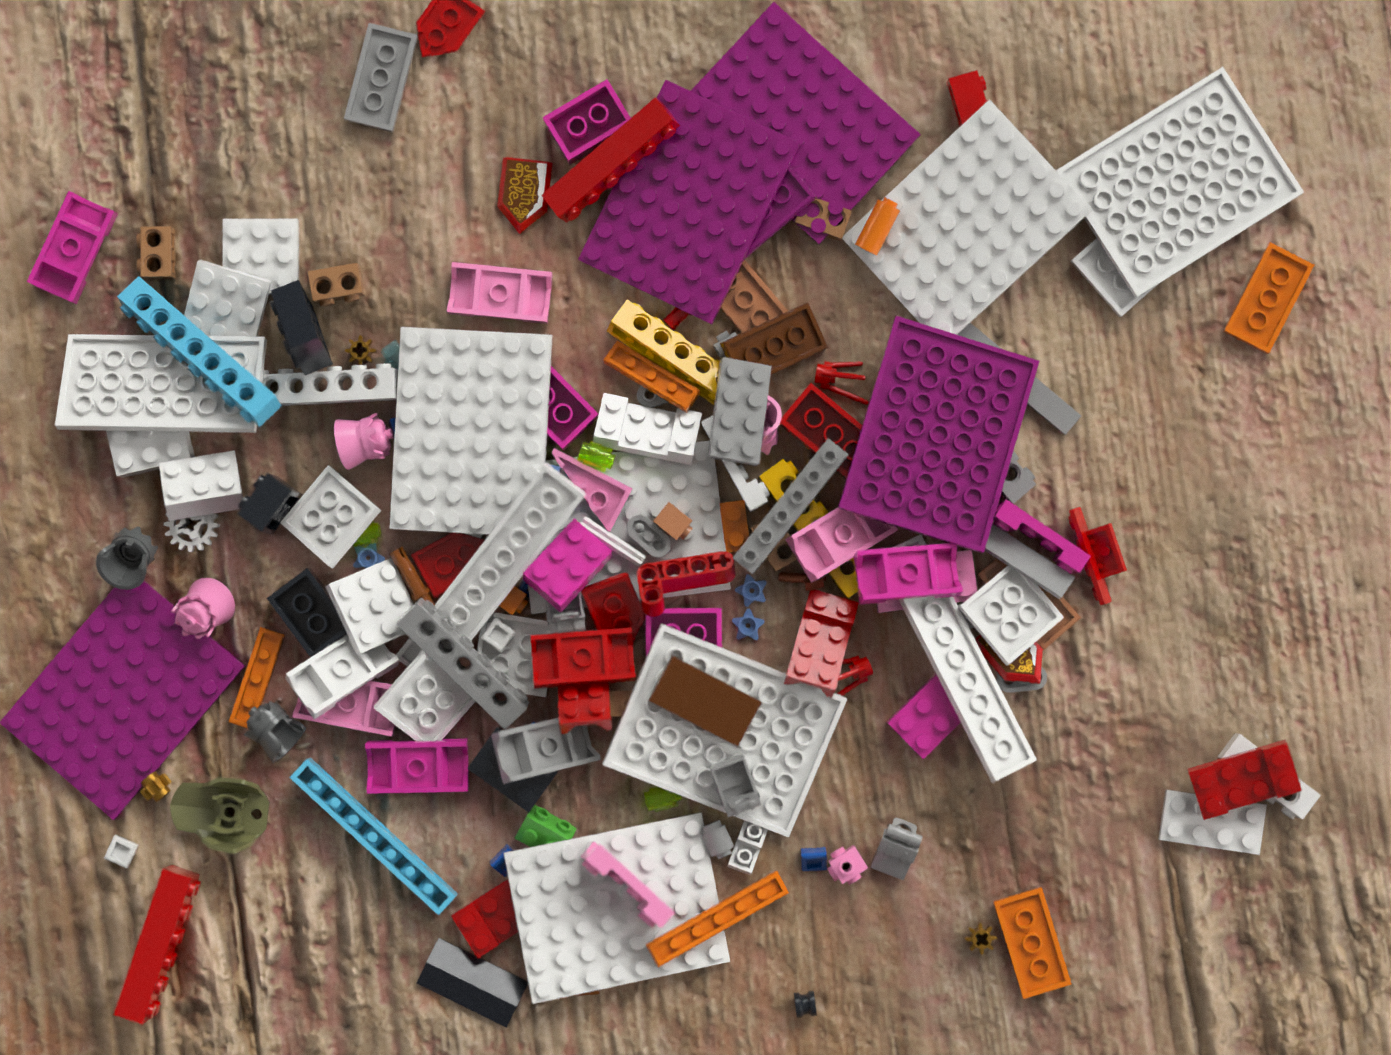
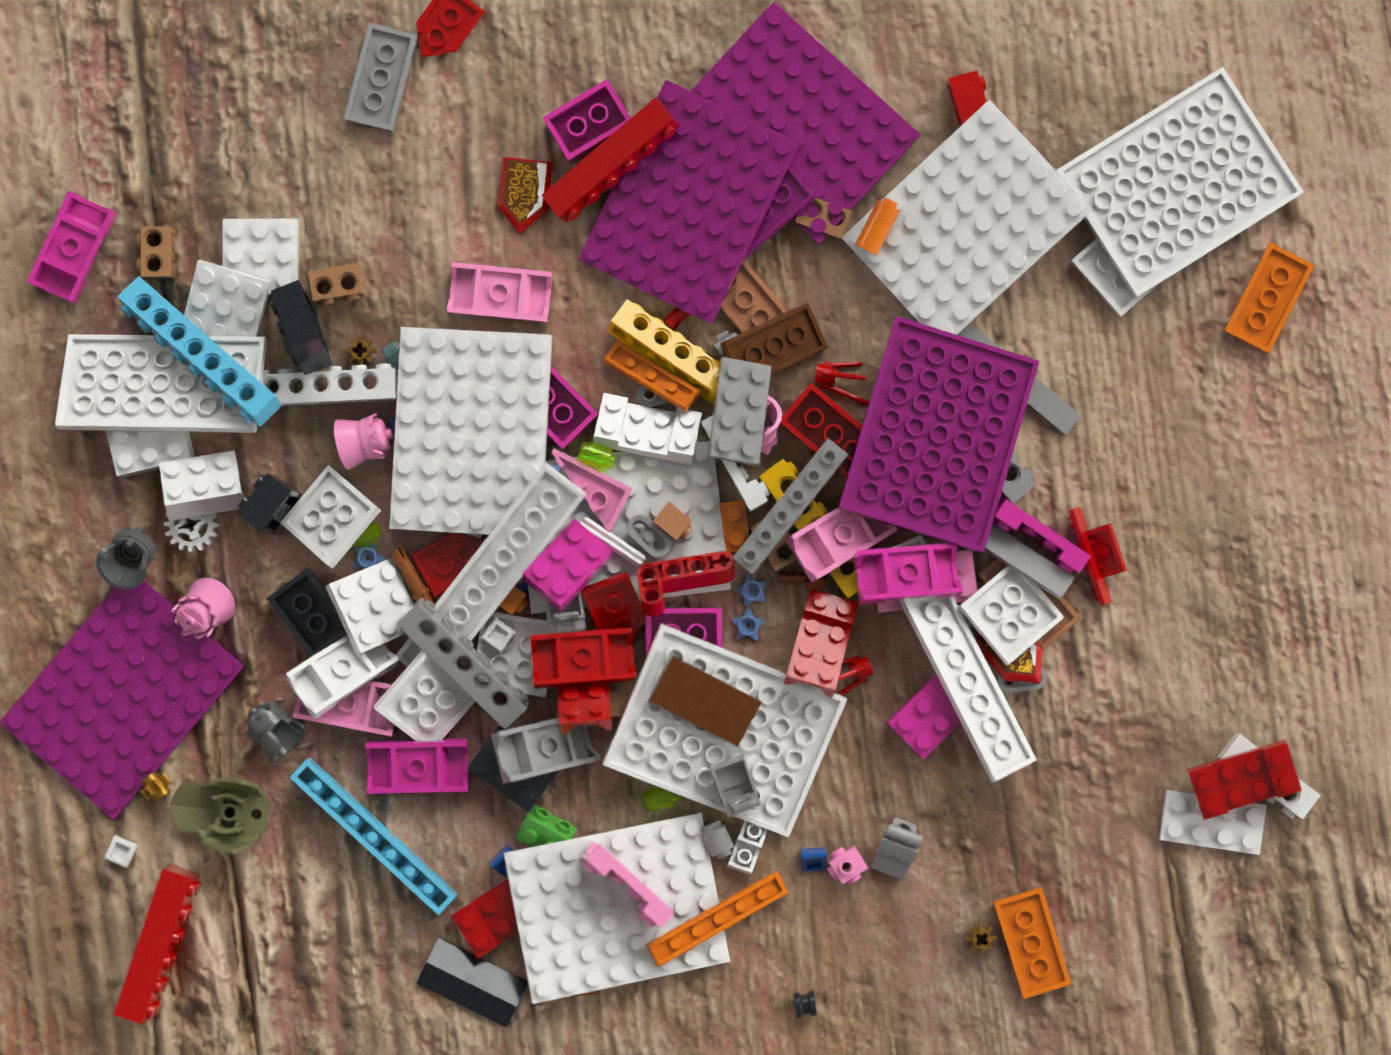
(257, 675): orange tile -> none

